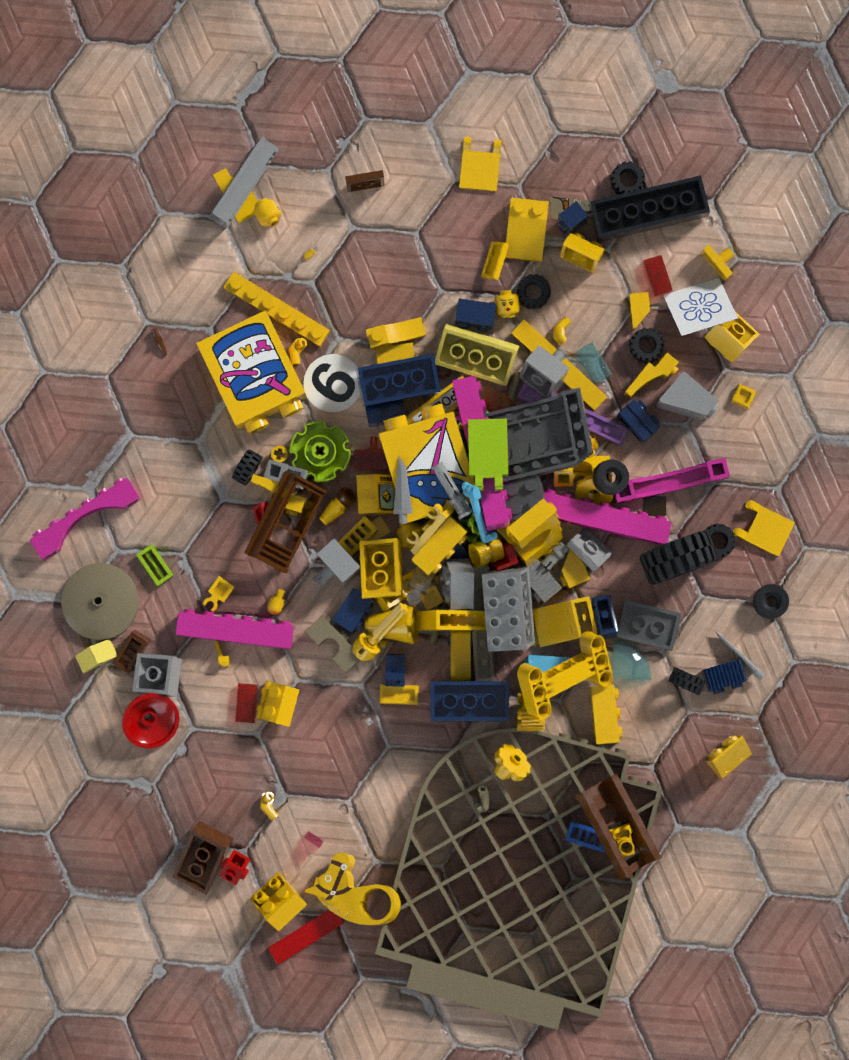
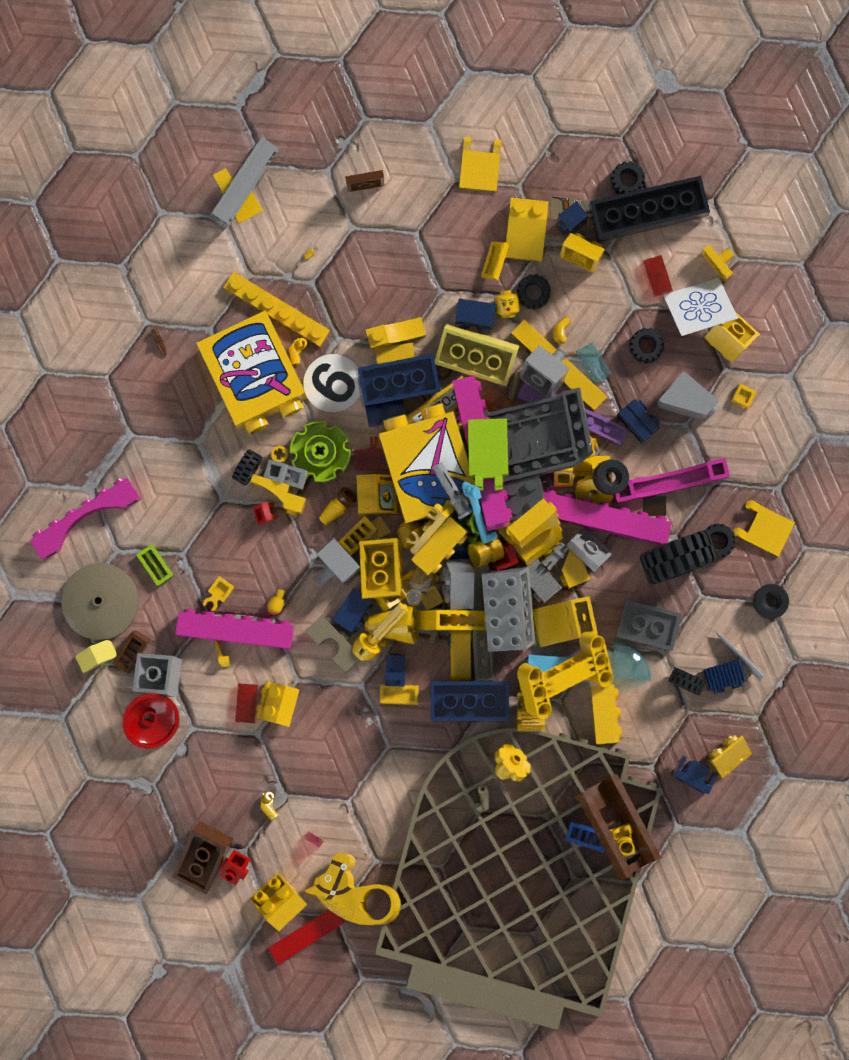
(260, 544): reddish brown piece -> none
(267, 212): yellow head -> none
(402, 495): light grey bar -> none
(604, 616): dark blue brick -> none
(639, 307): yellow tile -> none
(664, 368): yellow slope -> none
(694, 775): none -> dark blue panel

